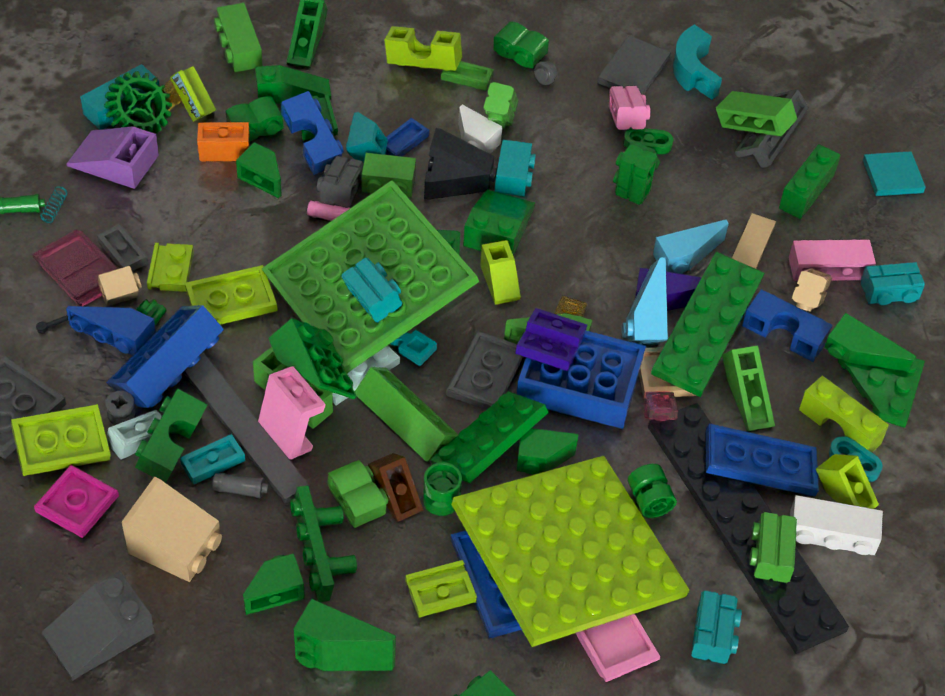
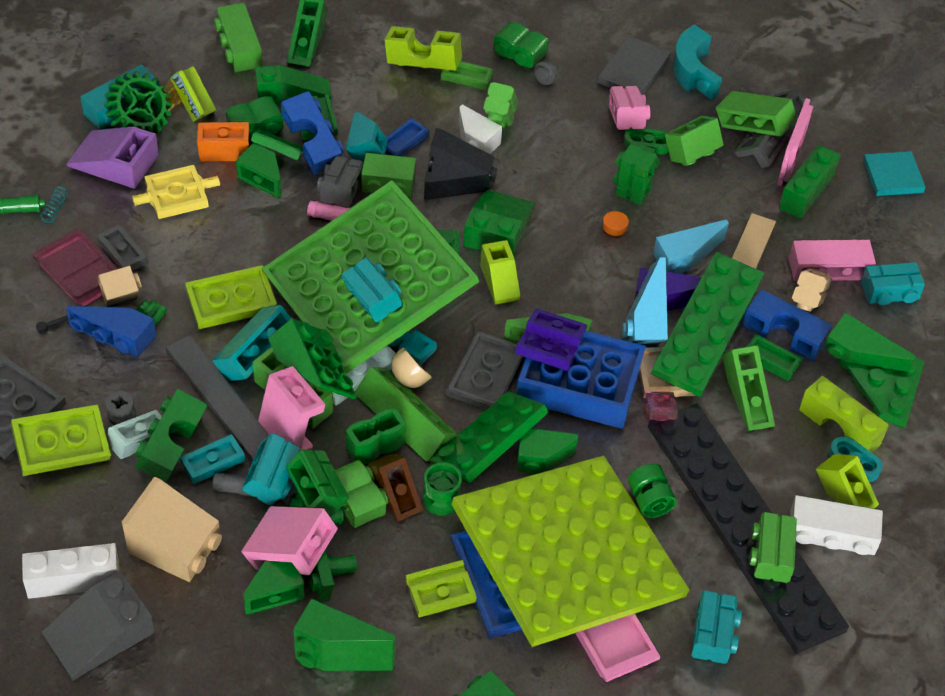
(68, 569): none -> white brick
(76, 501): dark pink plate -> none
(167, 355): blue slope -> none
(170, 267): lime plate -> none
(176, 191): none -> light yellow plate
(237, 357): none -> teal brick
(268, 472): none -> teal brick
(277, 144): none -> green tile
(290, 536): none -> bright pink panel
(317, 481): none -> green brick
(376, 436): none -> green brick
(408, 370): none -> tan hair
(514, 167): teal brick -> none
(571, 306): clear yellow plate -> none
(615, 223): none -> orange tile
(694, 140): none -> bright green brick
(761, 460): blue tile -> none
(775, 358): none -> green tile
(795, 143): none -> bright pink piece

